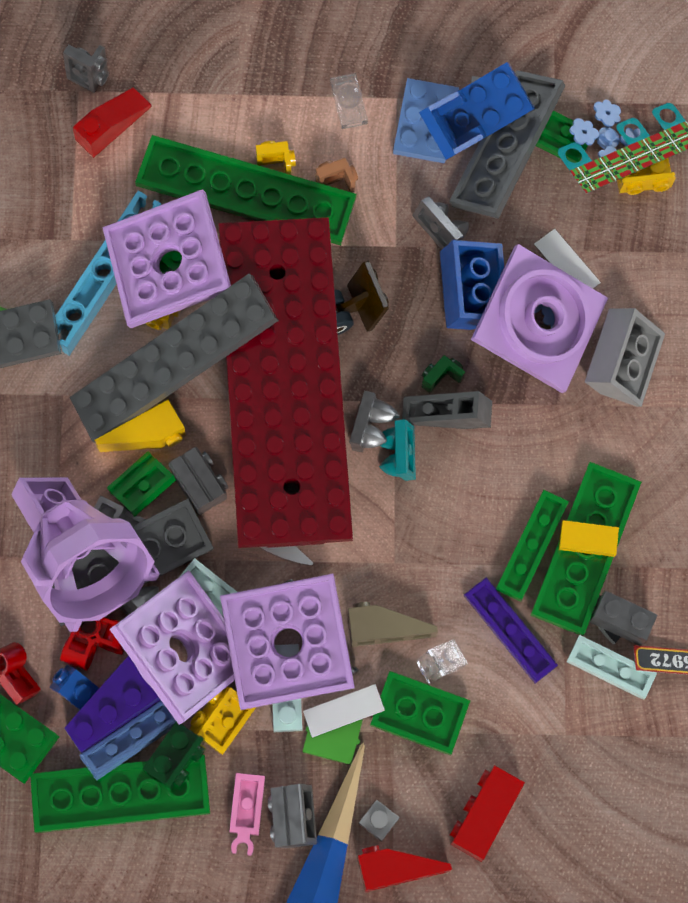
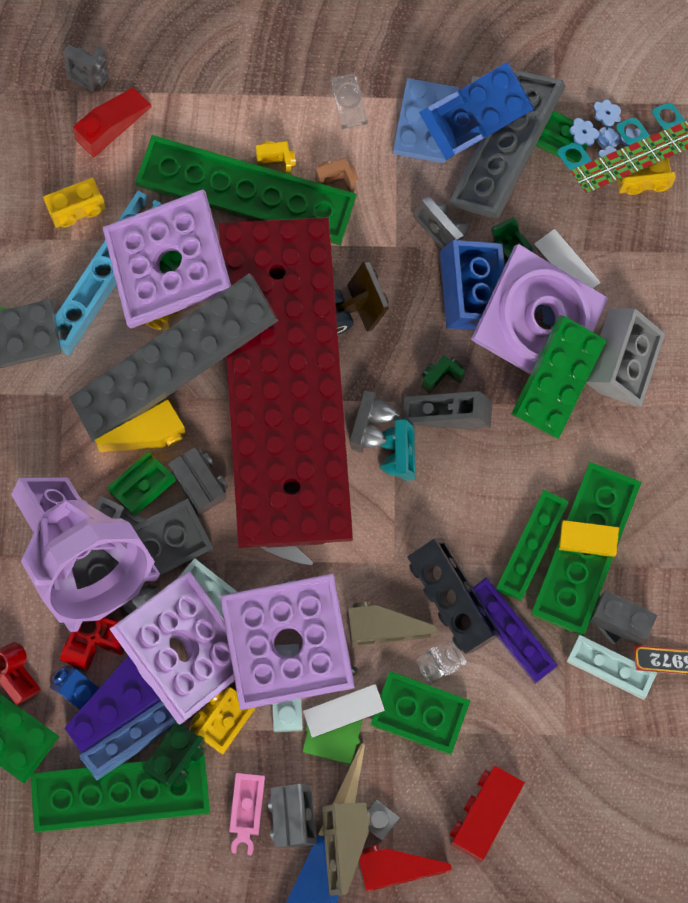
(74, 203): none -> yellow bracket
(344, 840): none -> dark tan slope
(482, 628): none -> black brick
(508, 235): none -> dark green bracket
(558, 377): none -> green plate

